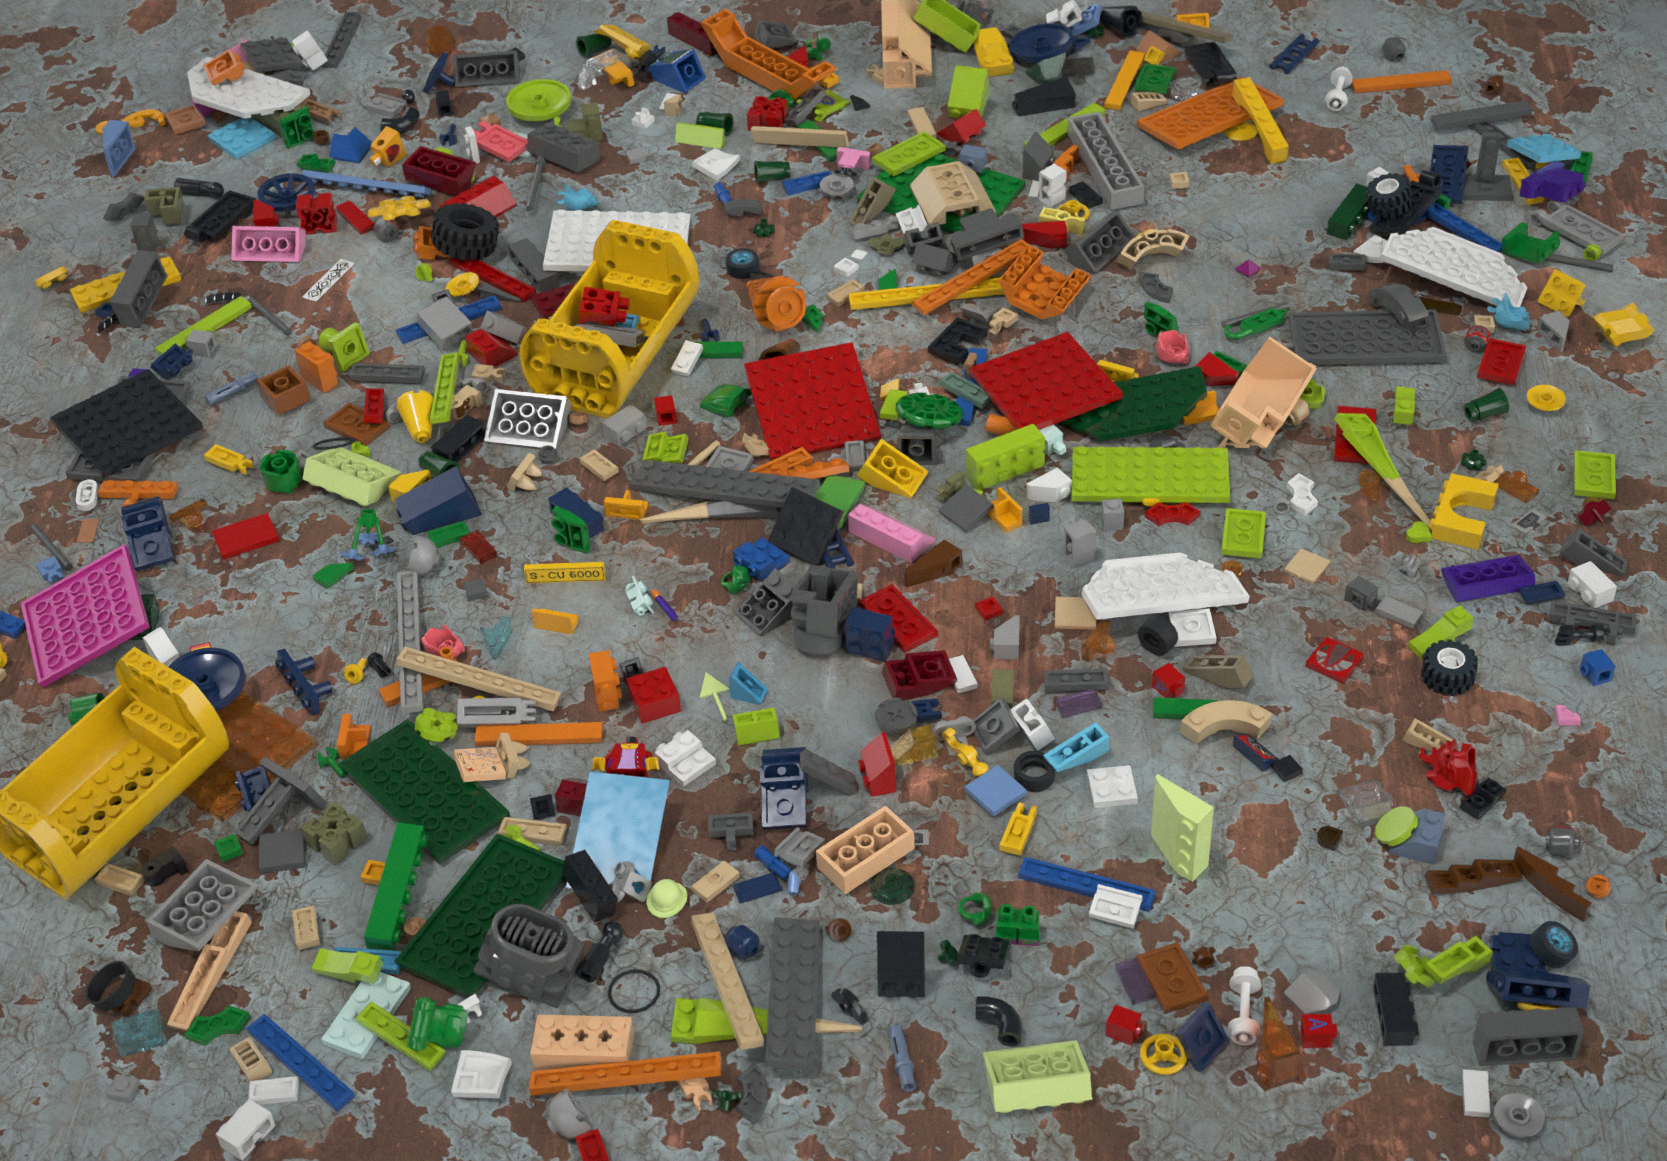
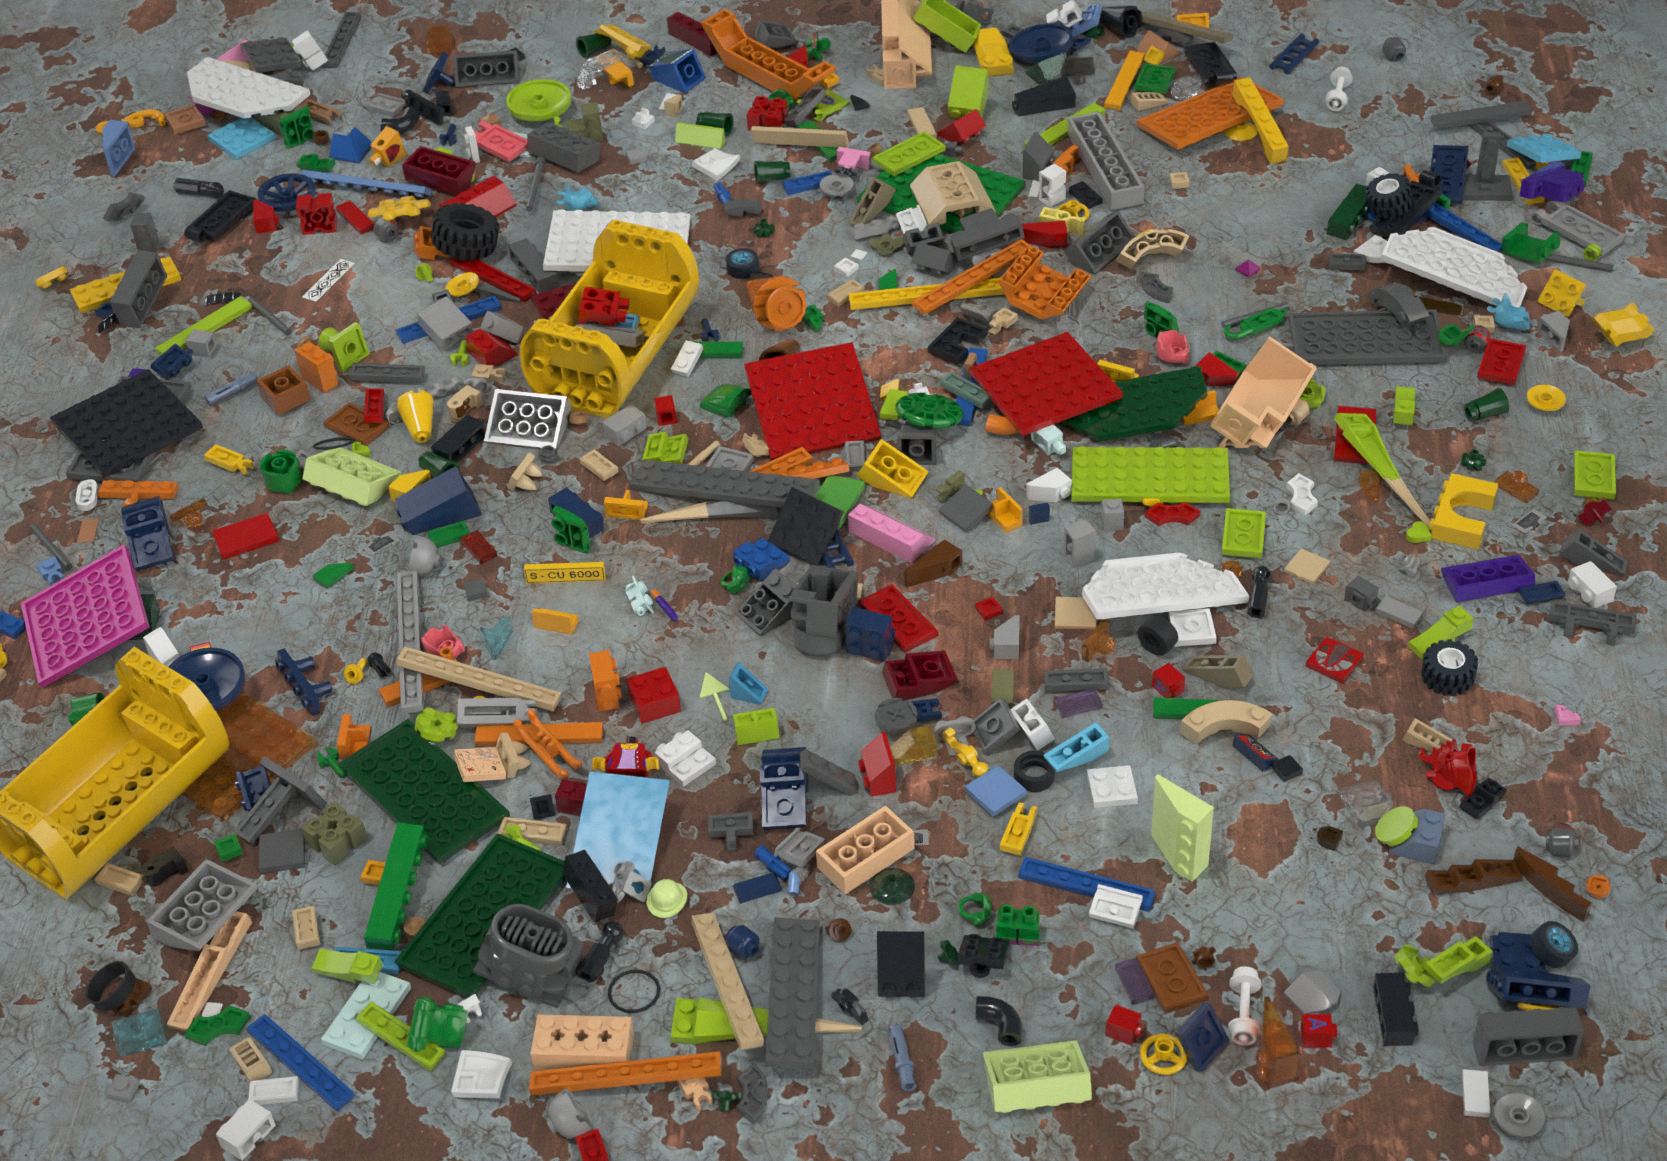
(165, 202): olive brick -> none
(211, 1009): none -> white sticker
(224, 66): orange plate -> none
(267, 243): bright pink slope -> none
(367, 520): plant -> none
(426, 108): none -> black tile
(445, 388): lime tile -> none
(547, 747): none -> orange piece
(631, 668): black slope -> none
(644, 63): black piece -> none
(715, 881): tan plate -> none
(966, 680): white tile -> none
(974, 157): sand blue head -> none
(1005, 457): lime piece -> none
(1258, 594): none -> black piece
(1401, 81): orange tile -> none
(1453, 335): none -> green bracket
(1491, 473): tan plate -> none
(1567, 633): black hinge -> none
(1597, 667): blue brick -> none

